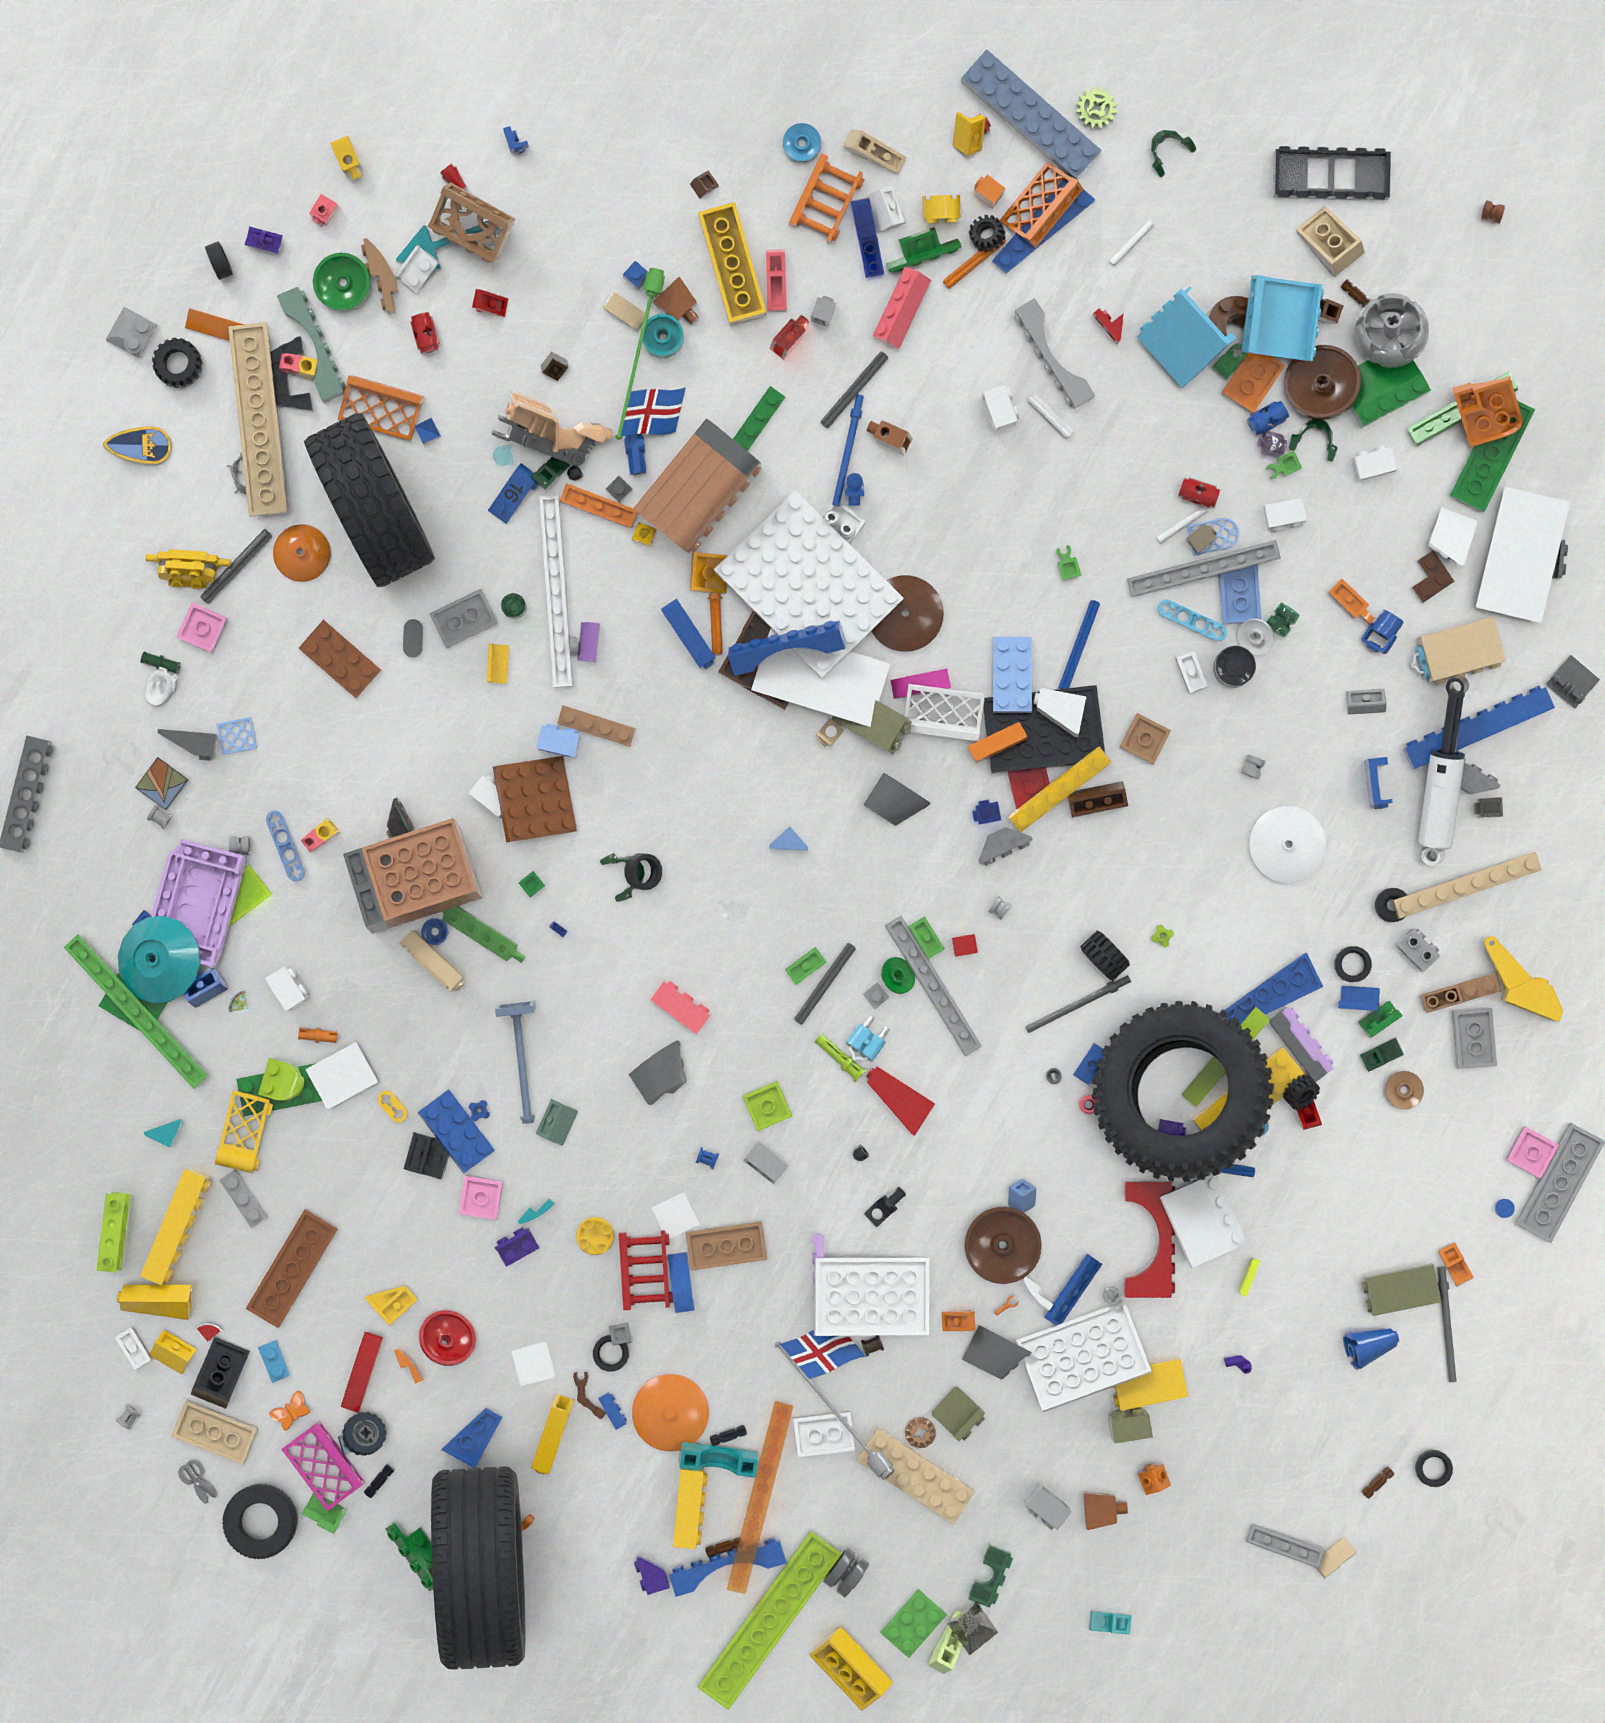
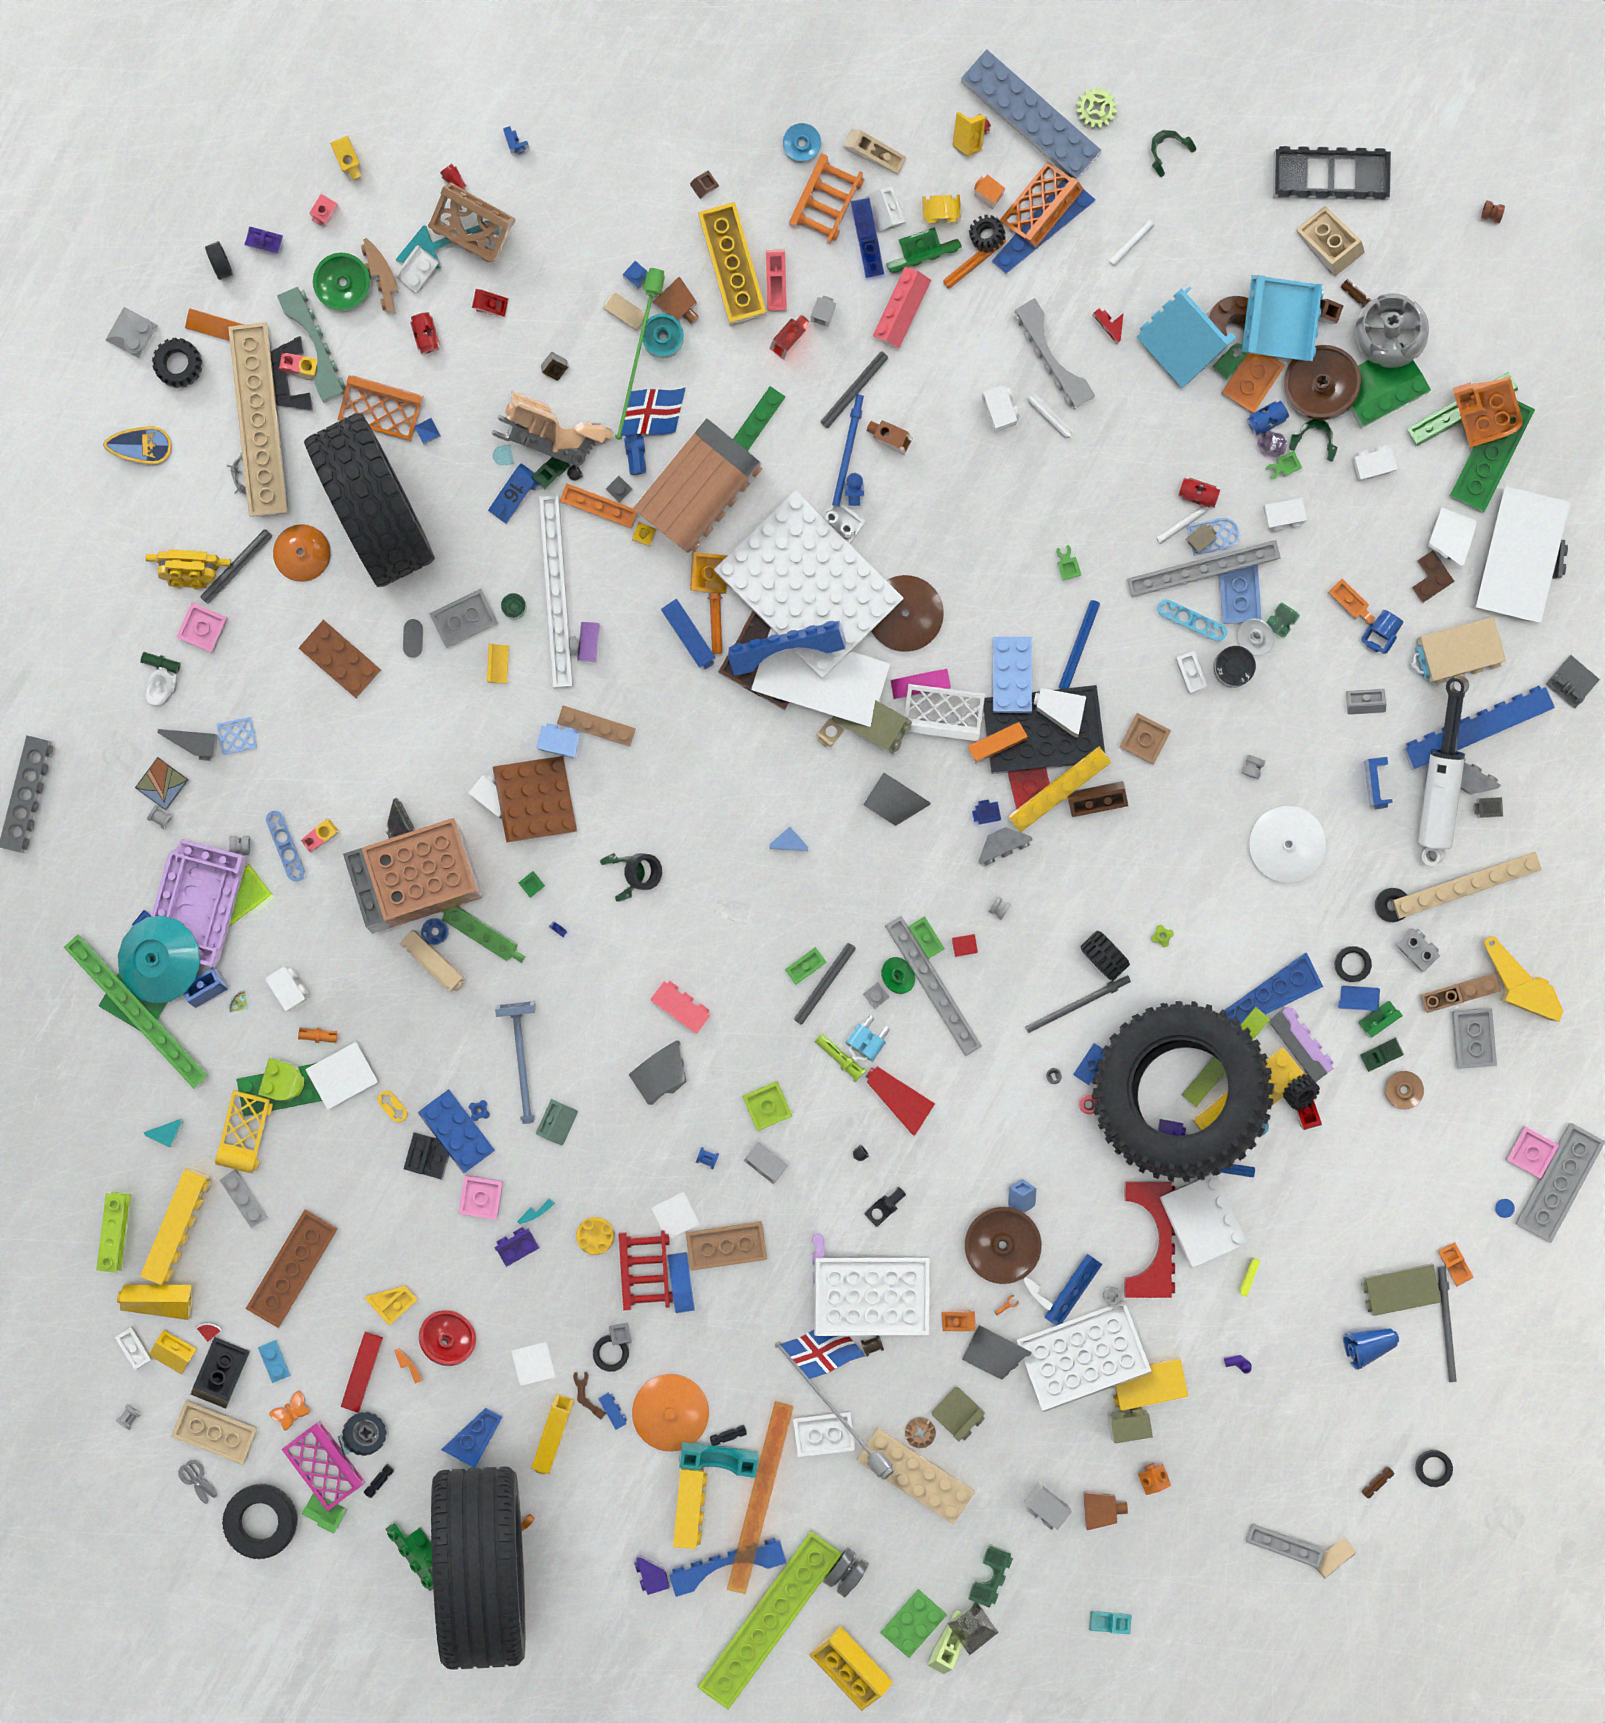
(722, 1547): reddish brown axle -> none

